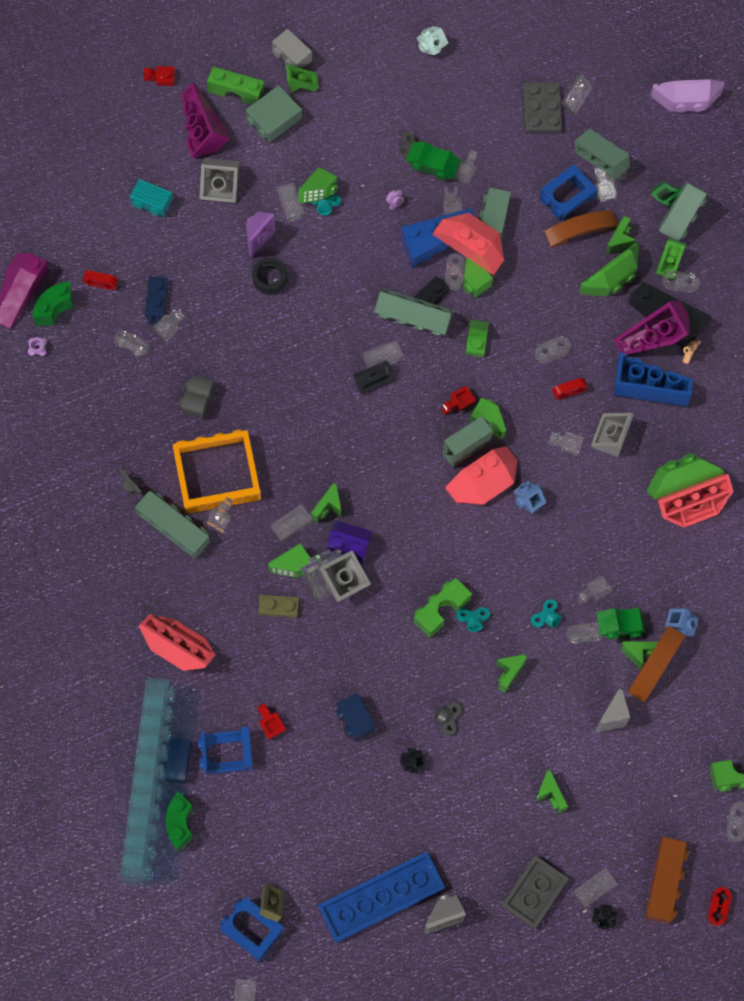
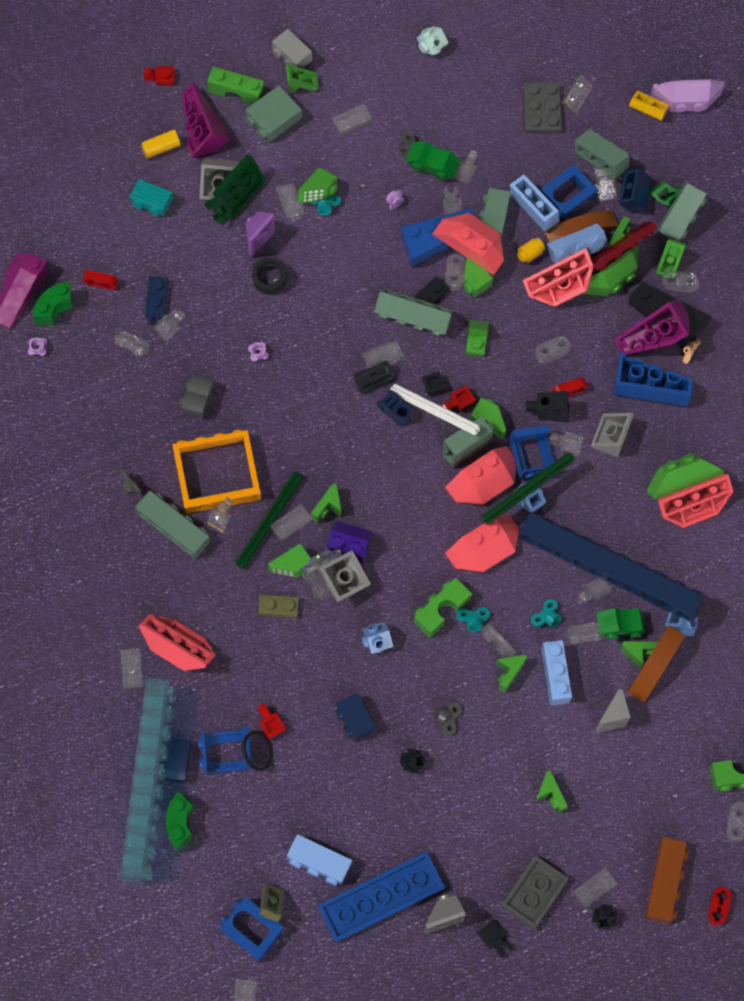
(131, 669): none -> clear plate
(160, 144): none -> yellow brick
(236, 190): none -> dark green tile
(245, 753): none -> black piece
(258, 347): none -> lavender plate
(268, 520): none -> dark green axle
(318, 860): none -> light blue brick
(351, 119): none -> clear plate
(377, 638): none -> medium blue brick
(392, 406): none -> dark blue piece
(433, 383): none -> black plate
(436, 409): none -> white axle
(485, 545): none -> coral wedge
(492, 635): none -> clear plate
(493, 936): none -> black plate
(527, 488): none -> dark green axle
(531, 250): none -> yellow brick
(534, 203): none -> light blue brick
(537, 434): none -> blue panel
(550, 406): none -> black torso
(556, 672): none -> light blue brick
(562, 280): none -> coral wedge
(591, 238): none -> light blue brick
(611, 567): none -> dark blue brick
(628, 241): none -> dark red plate
(635, 190): none -> dark blue brick
(649, 105): none -> yellow brick

